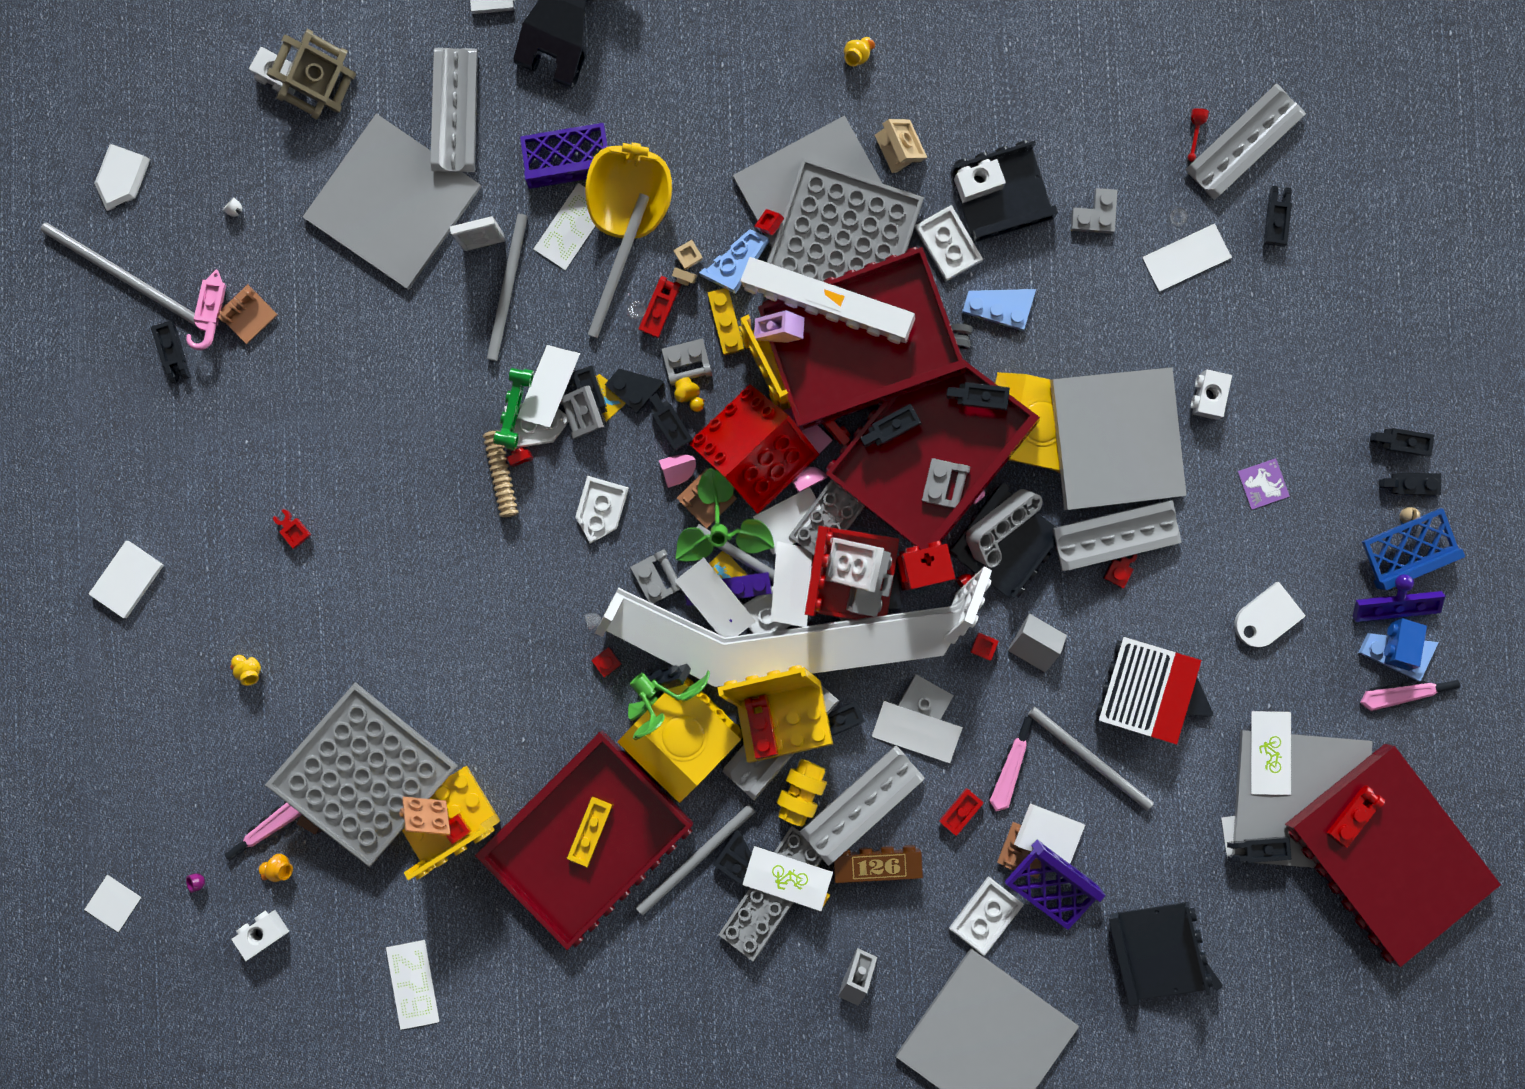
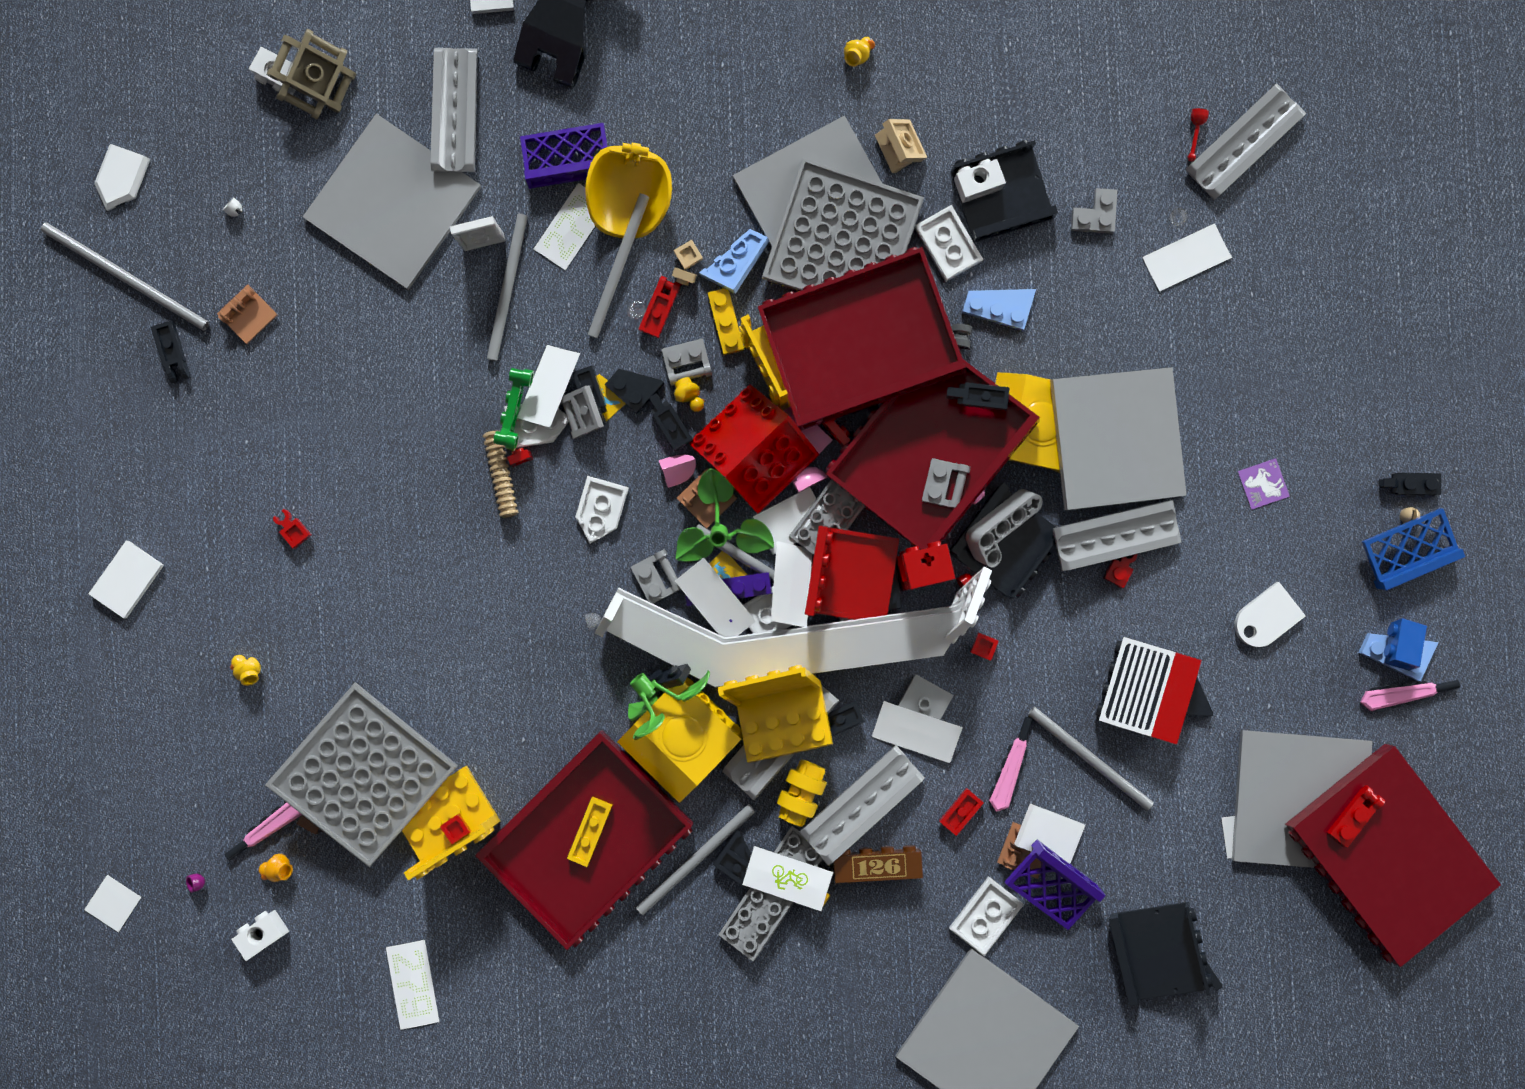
(208, 309): bright pink plate -> none
(425, 816): nougat hinge -> none
(606, 662): red plate -> none
(761, 727): red plate -> none
(769, 222): red plate -> none
(779, 327): lavender slope -> none
(828, 300): white brick -> none
(854, 564): white tile -> none
(858, 977): light grey slope -> none
(869, 602): light grey piece -> none
(891, 426): black hinge -> none
(1038, 643): light grey slope -> none
(1219, 384): white brick -> none
(1261, 849): black hinge -> none
(1271, 753): white sticker -> none
(1278, 218): black hinge -> none
(1399, 605): dark purple plate -> none
(1405, 441): black hinge -> none

